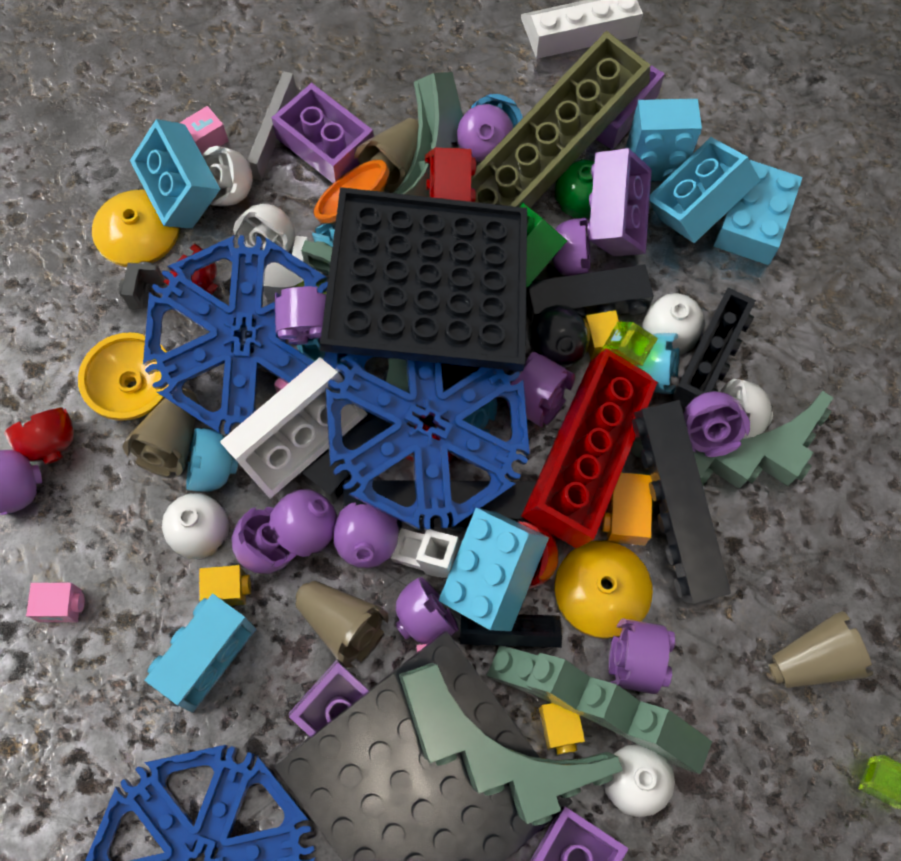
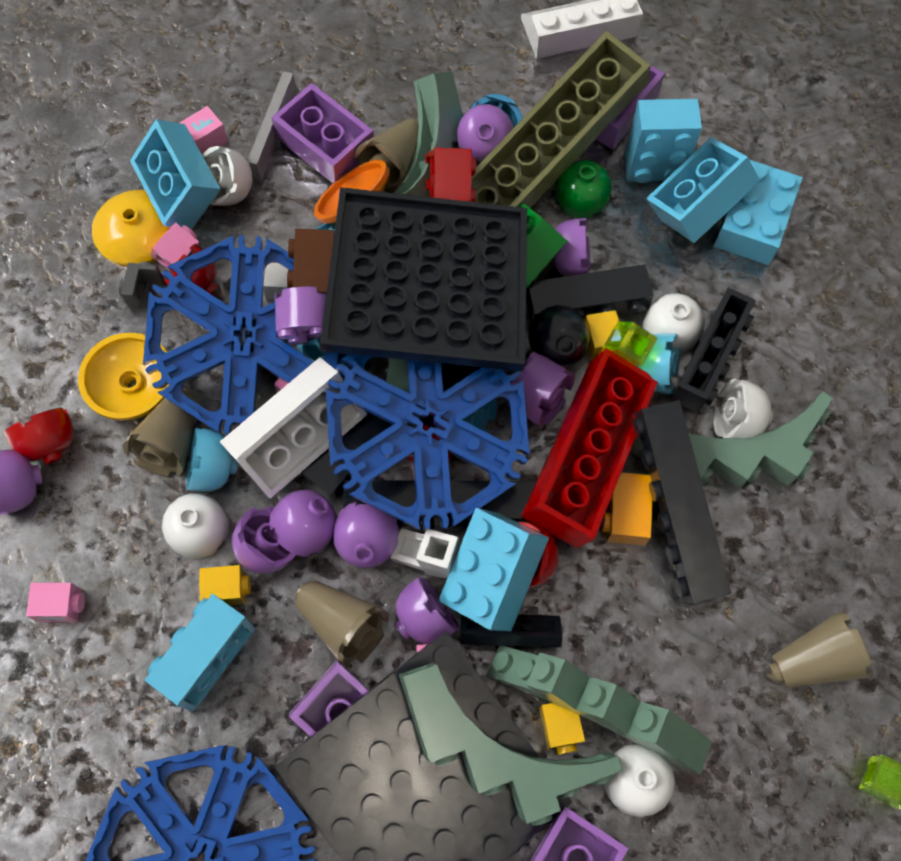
(174, 244): none -> bright pink brick
(268, 223): white cylinder -> none
(311, 258): none -> reddish brown brick
(587, 603): yellow dish -> none
(619, 202): medium lavender brick -> none
(641, 656): medium lavender brick -> none
(716, 423): medium lavender cylinder -> none

